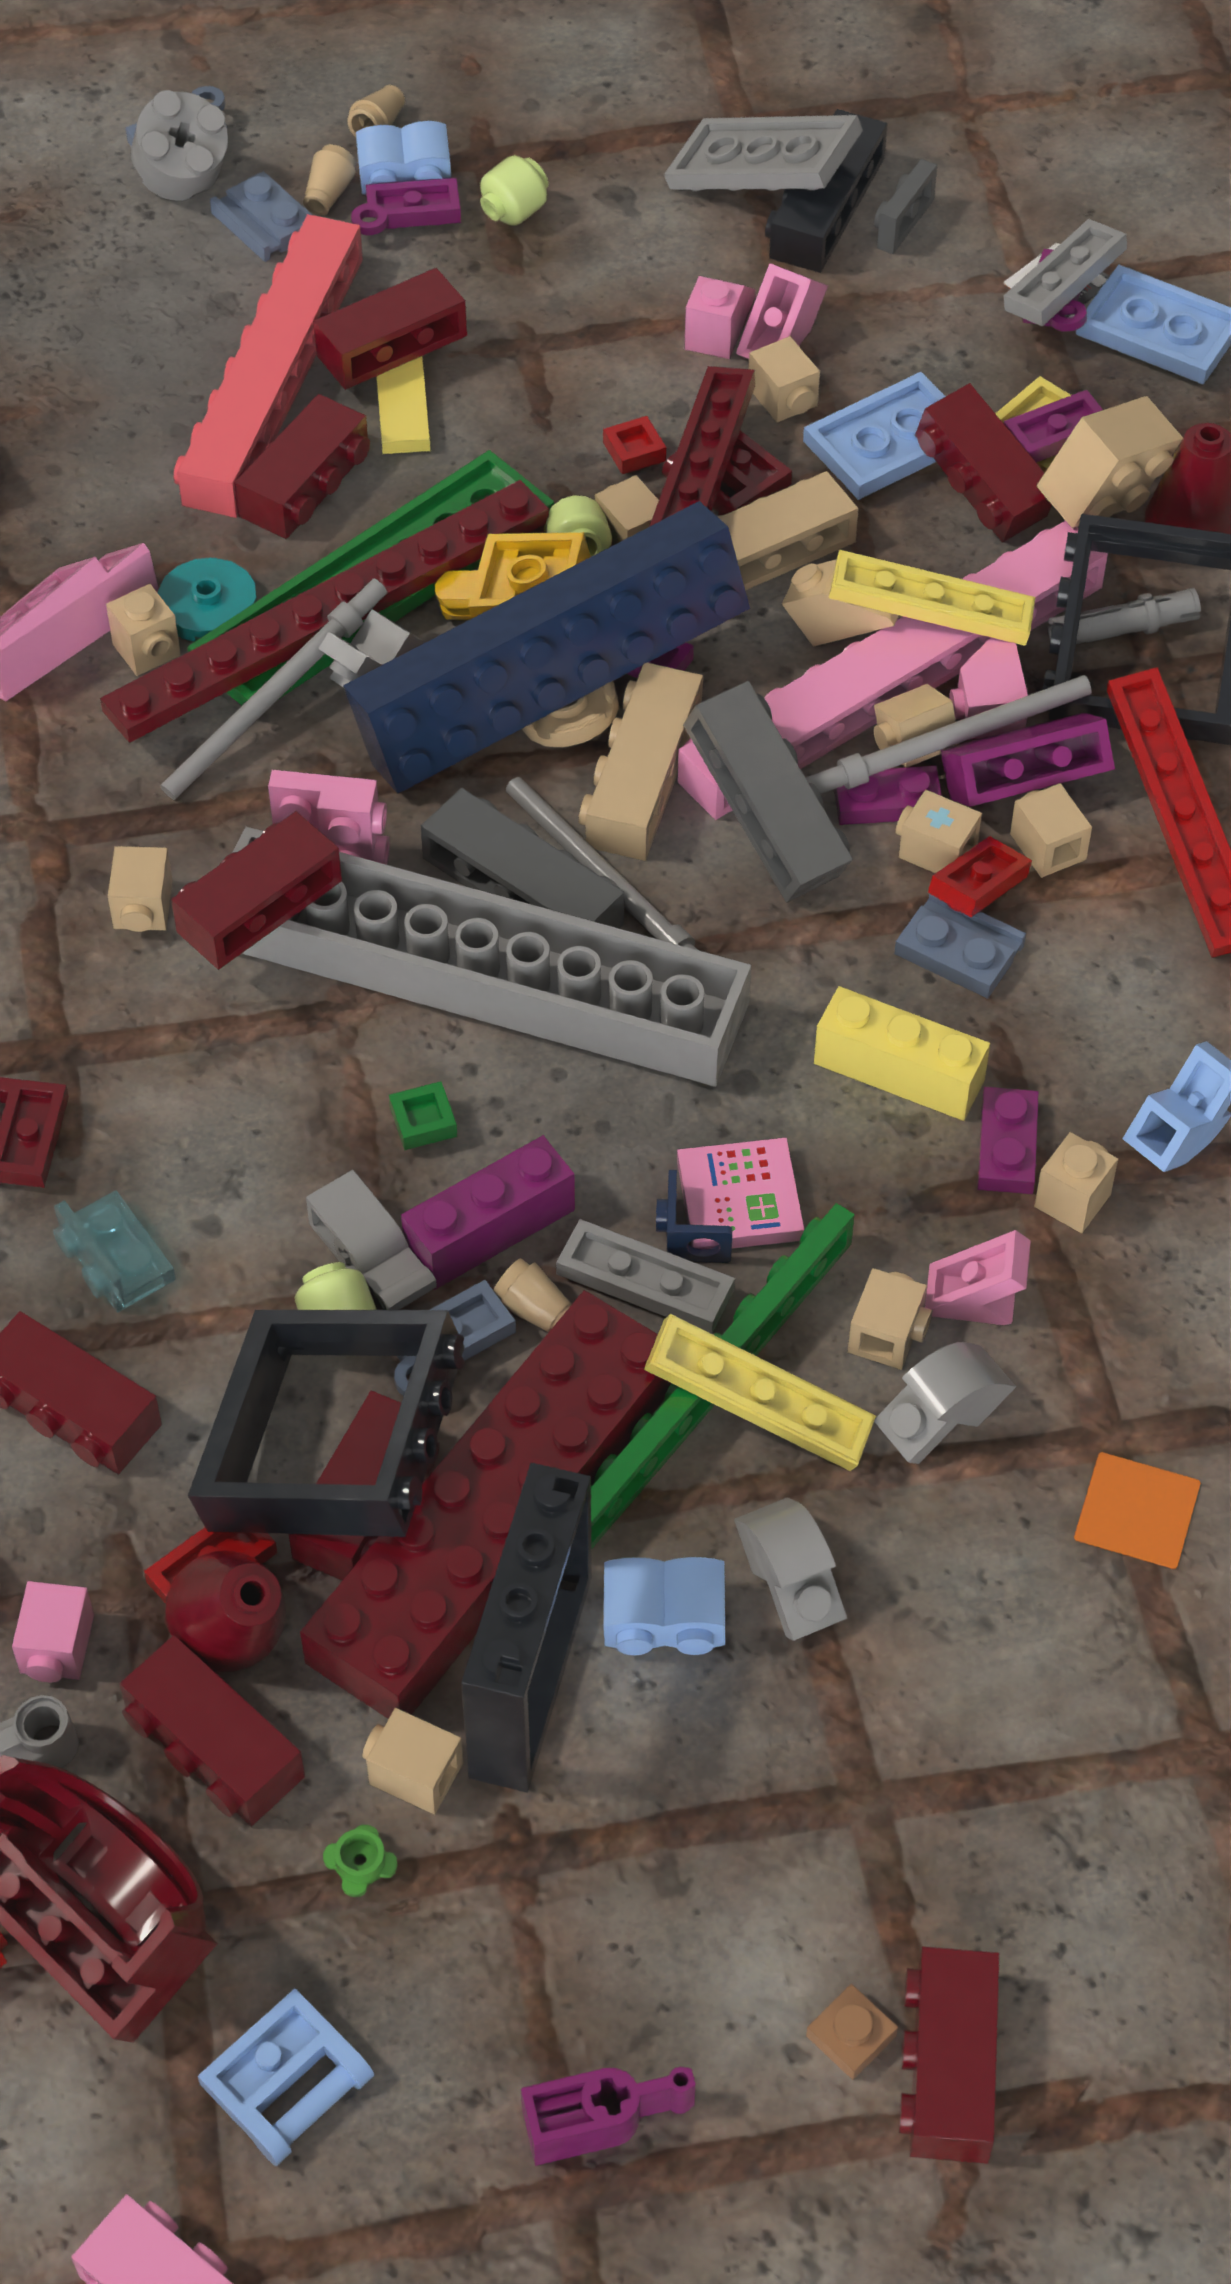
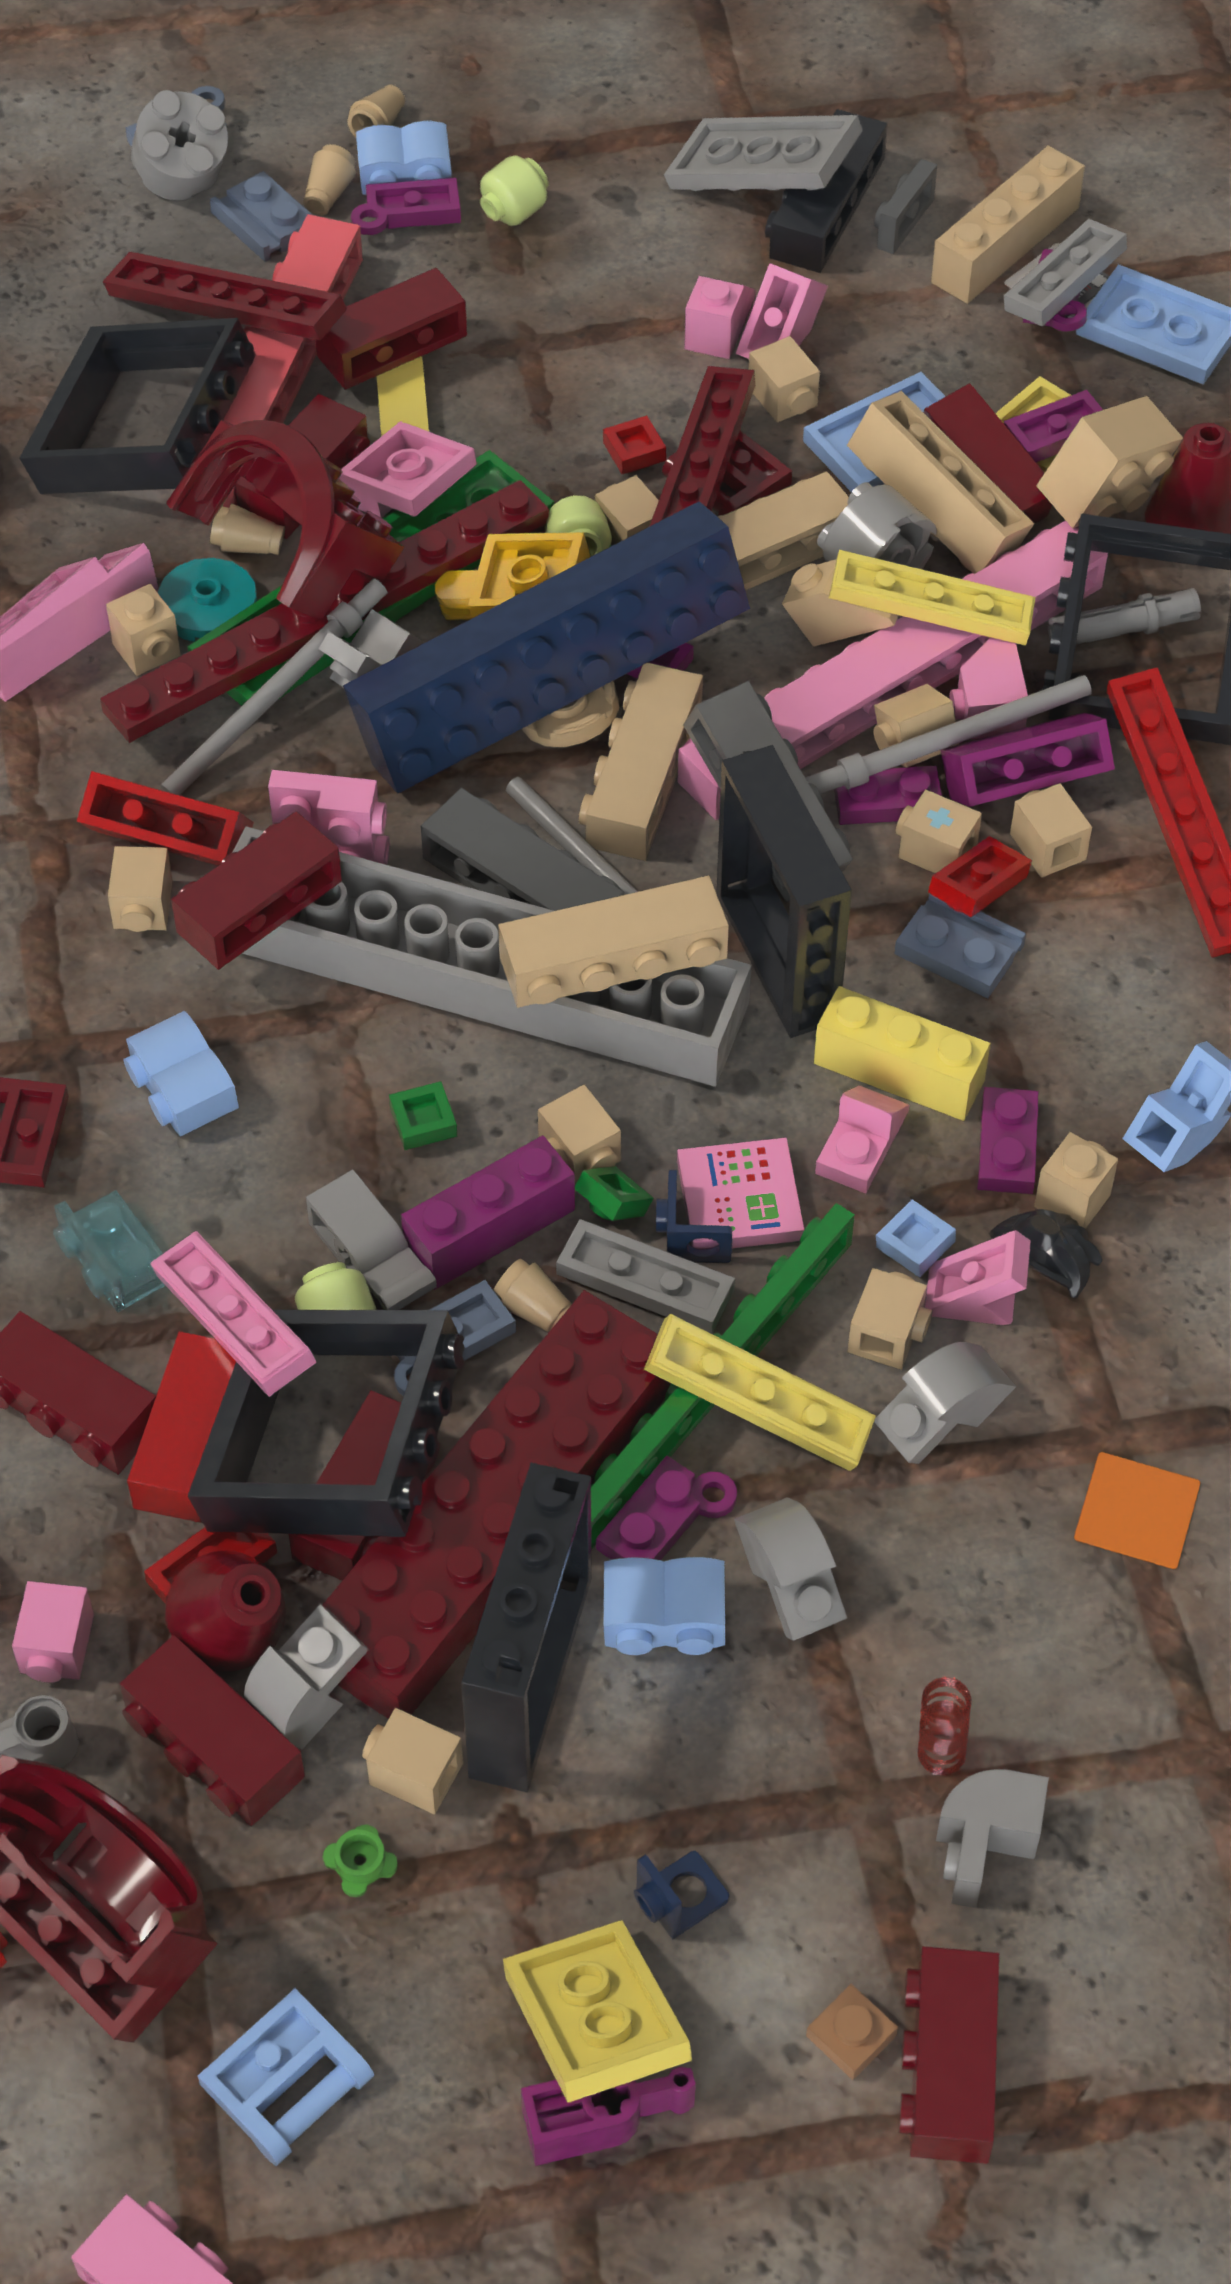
(54, 447): none -> black window
(160, 819): none -> red brick
(180, 1426): none -> red brick
(181, 1074): none -> light blue brick
(225, 295): none -> dark red plate
(233, 1313): none -> bright pink tile
(245, 532): none -> tan cone
(296, 1682): none -> light grey brick
(308, 488): none -> dark red piece
(406, 470): none -> bright pink plate
(580, 1131): none -> tan brick
(596, 2011): none -> light yellow plate
(613, 941): none -> tan brick
(613, 1194): none -> green plate
(661, 1902): none -> dark blue bracket
(663, 1511): none -> magenta hinge
(767, 823): none -> black window
(860, 1137): none -> bright pink slope
(879, 526): none -> light grey brick
(915, 1238): none -> light blue plate
(940, 481): none -> tan brick
(948, 1726): none -> clear red piece
(989, 1813): none -> light grey brick
(1007, 224): none -> tan brick
(1057, 1247): none -> black hat

